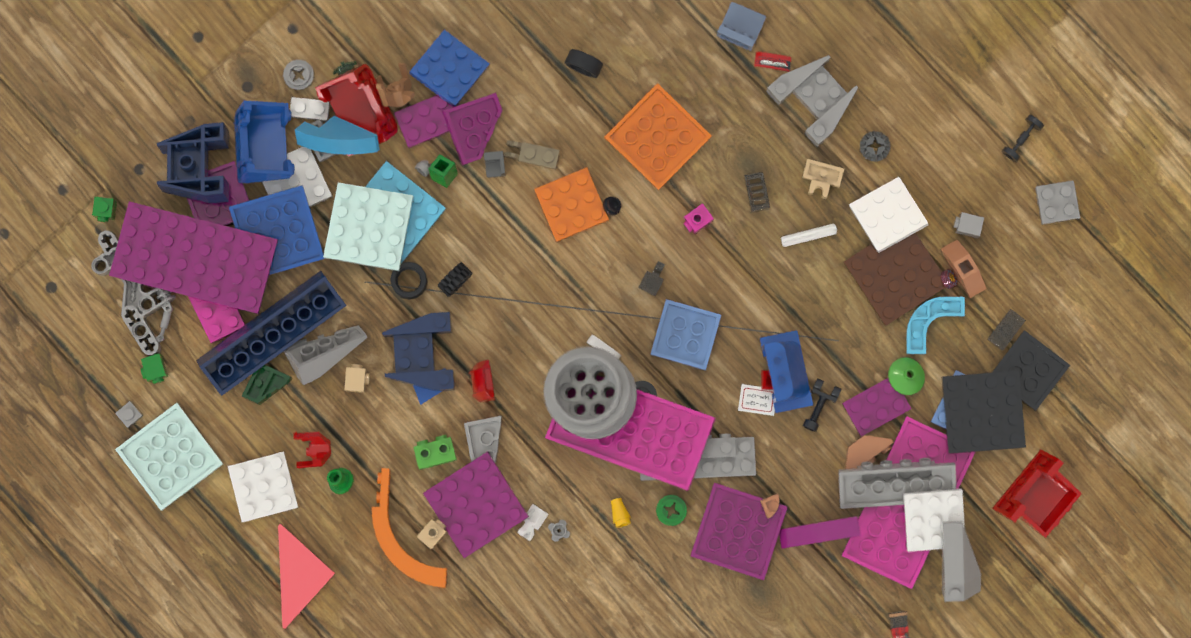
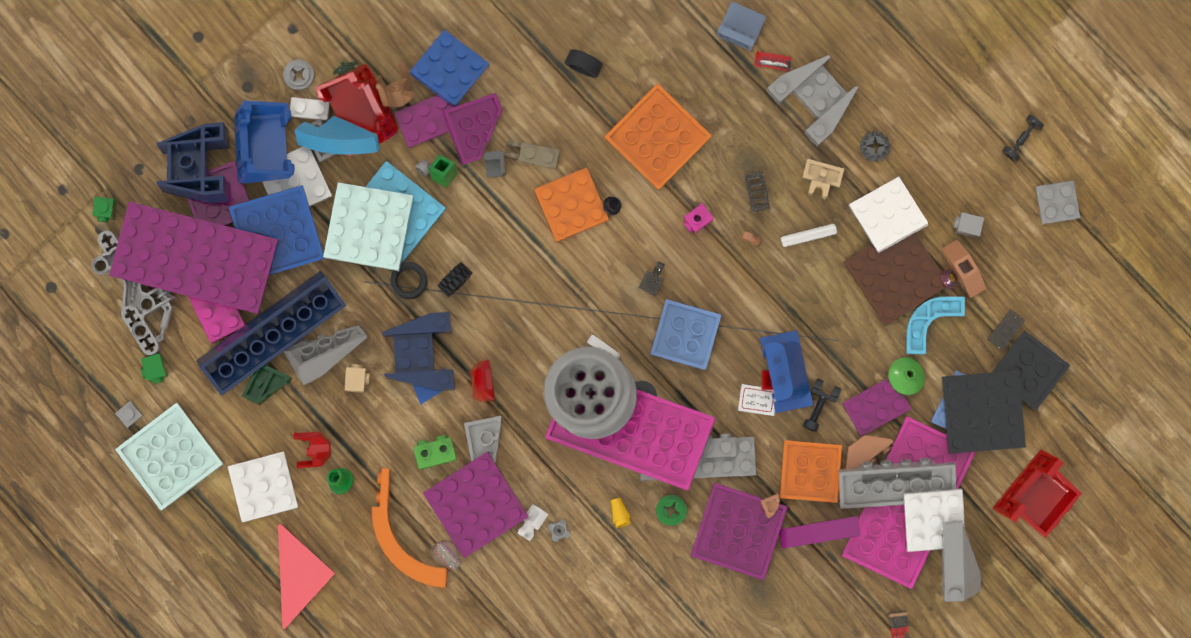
(432, 533): tan brick -> none
(446, 555): none -> clear piece
(748, 237): none -> nougat tile
(810, 471): none -> orange plate

